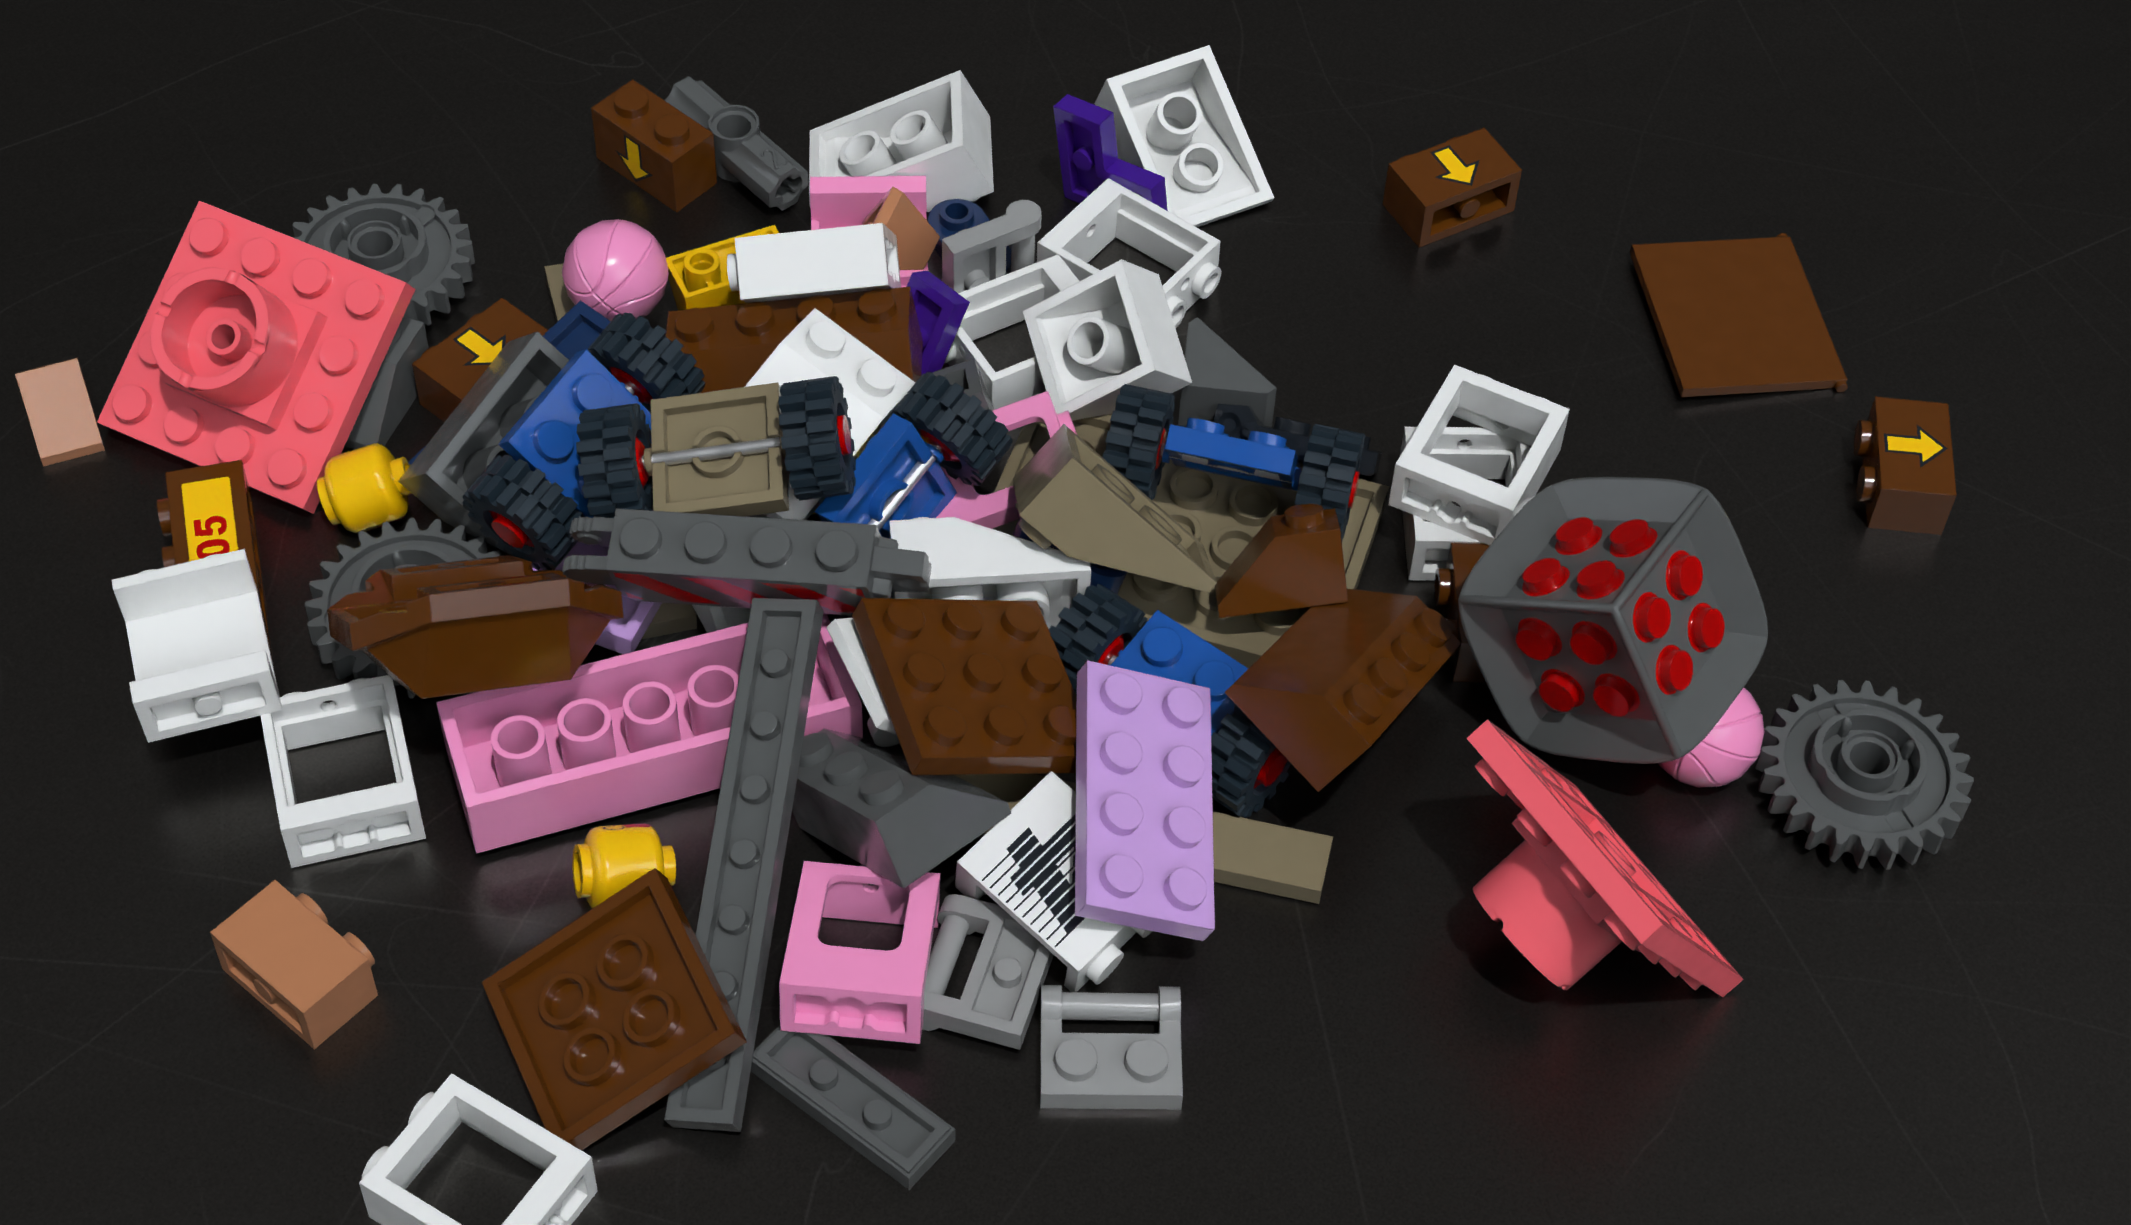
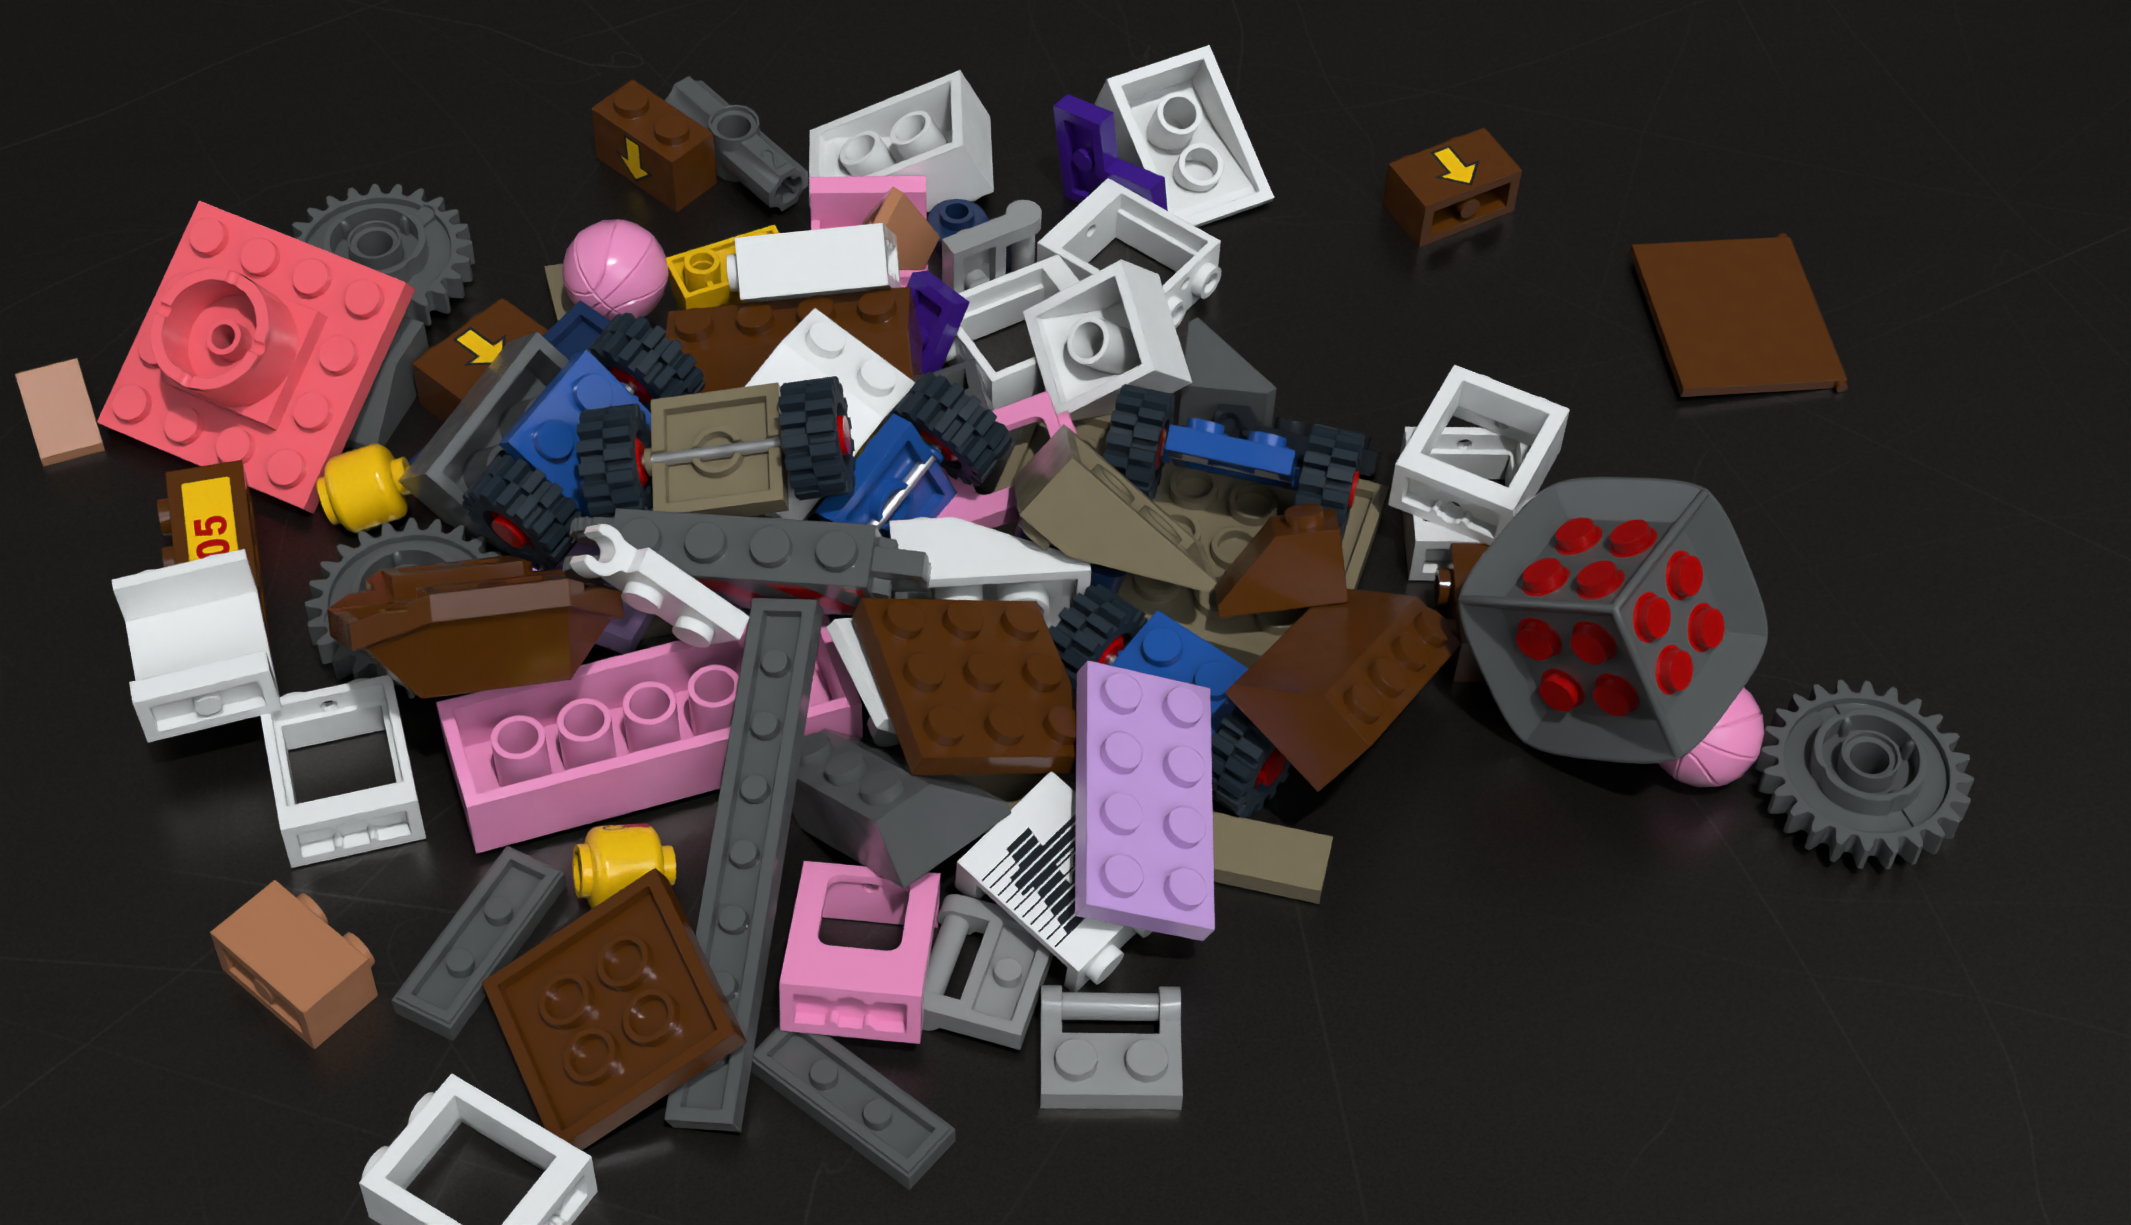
(479, 942): none -> dark grey tile
(661, 589): none -> white plate
(1577, 884): coral piece -> none
(1906, 465): reddish brown brick -> none

